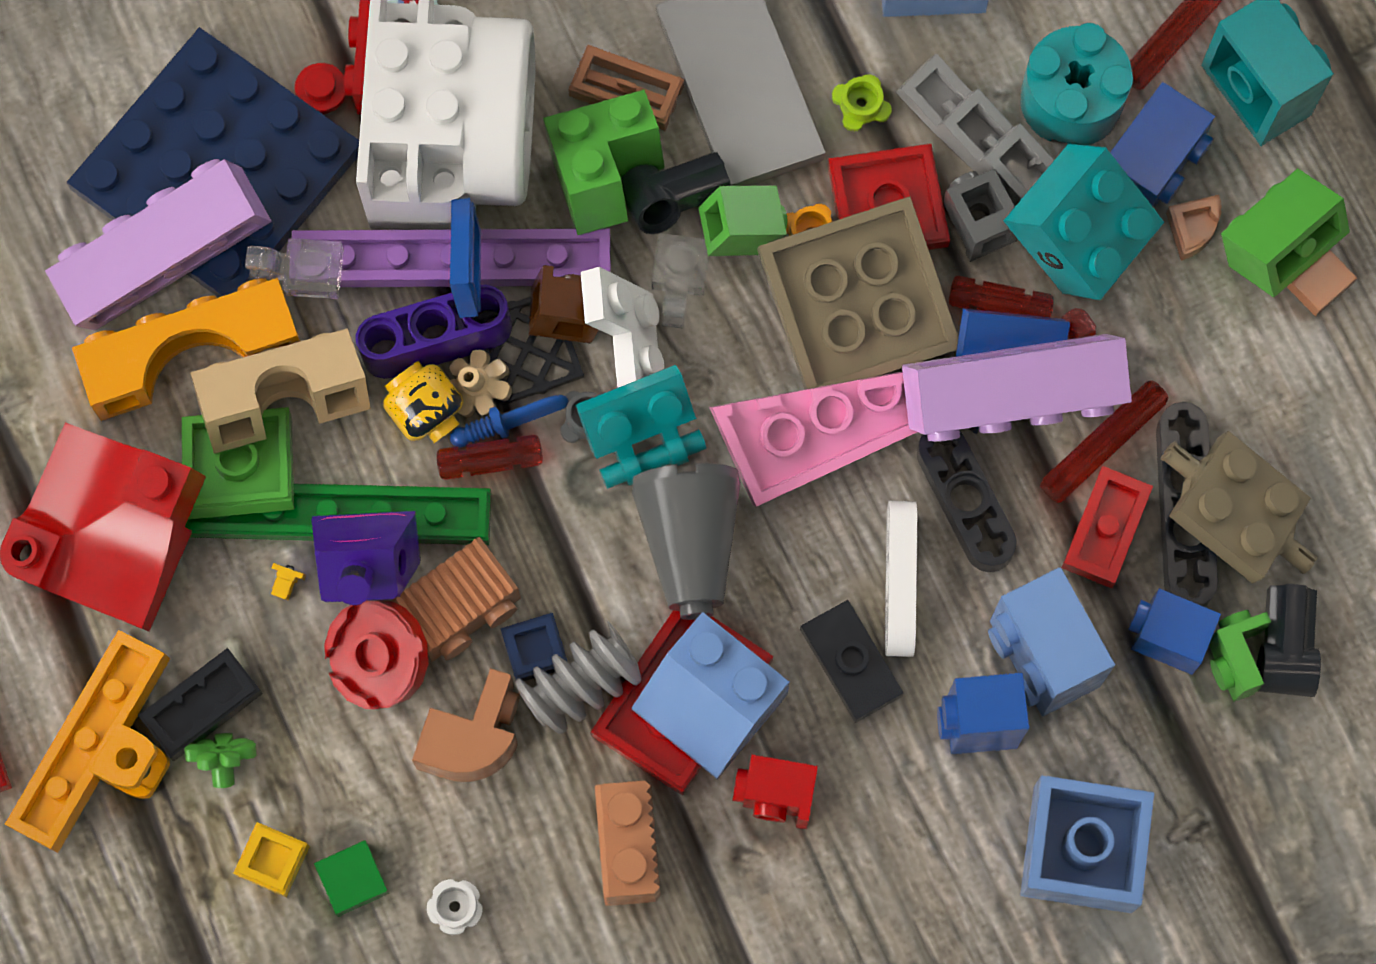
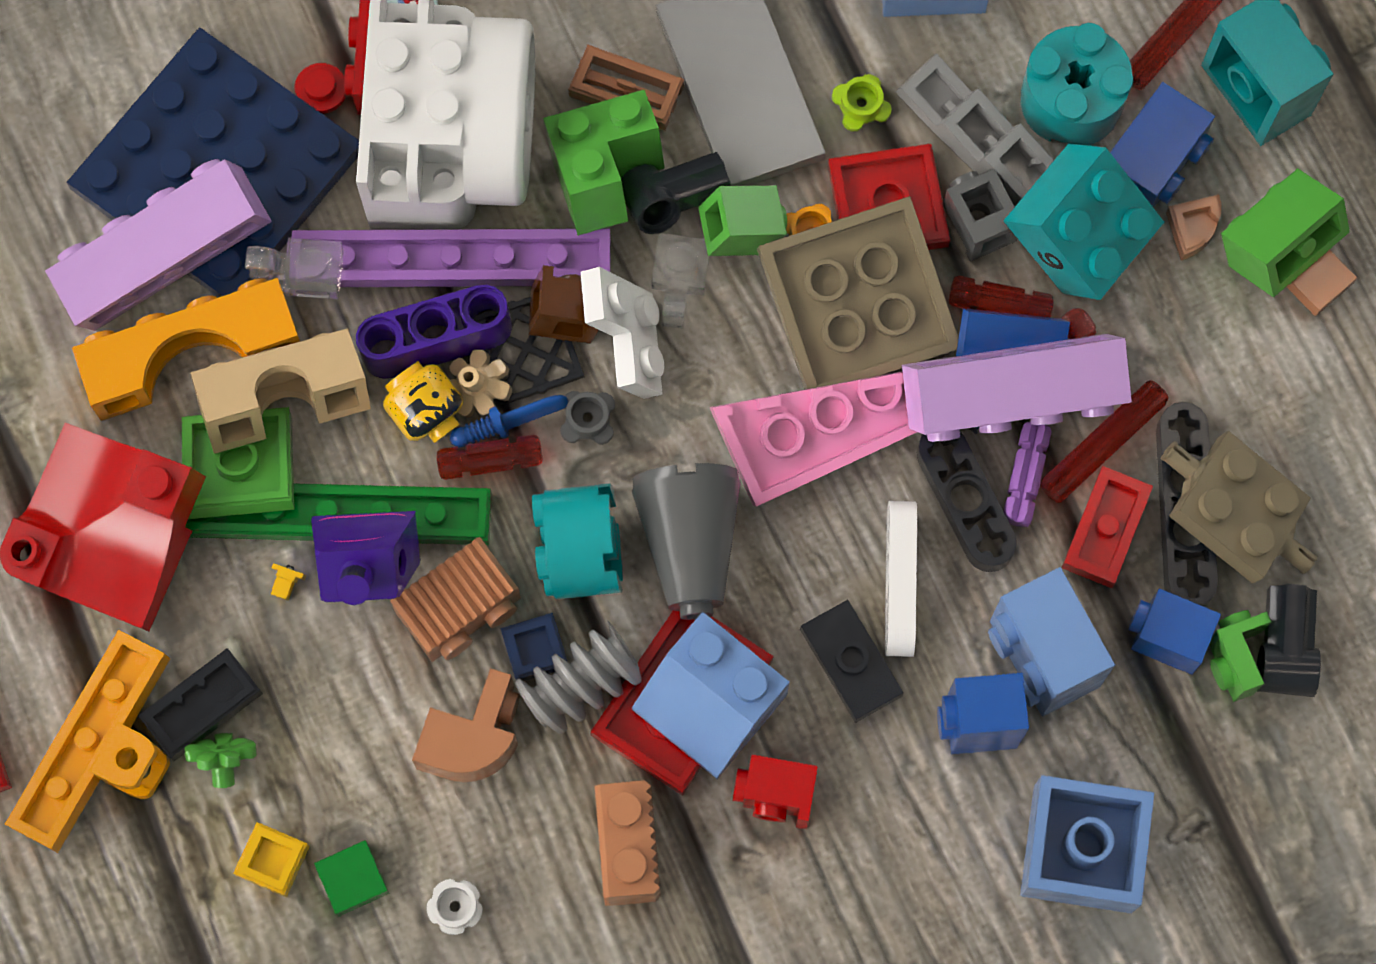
(376, 654): tile -> none
(465, 258): blue tile -> none
(580, 541): none -> teal brick
(635, 414): teal plate -> none
(1027, 474): none -> medium lavender axle

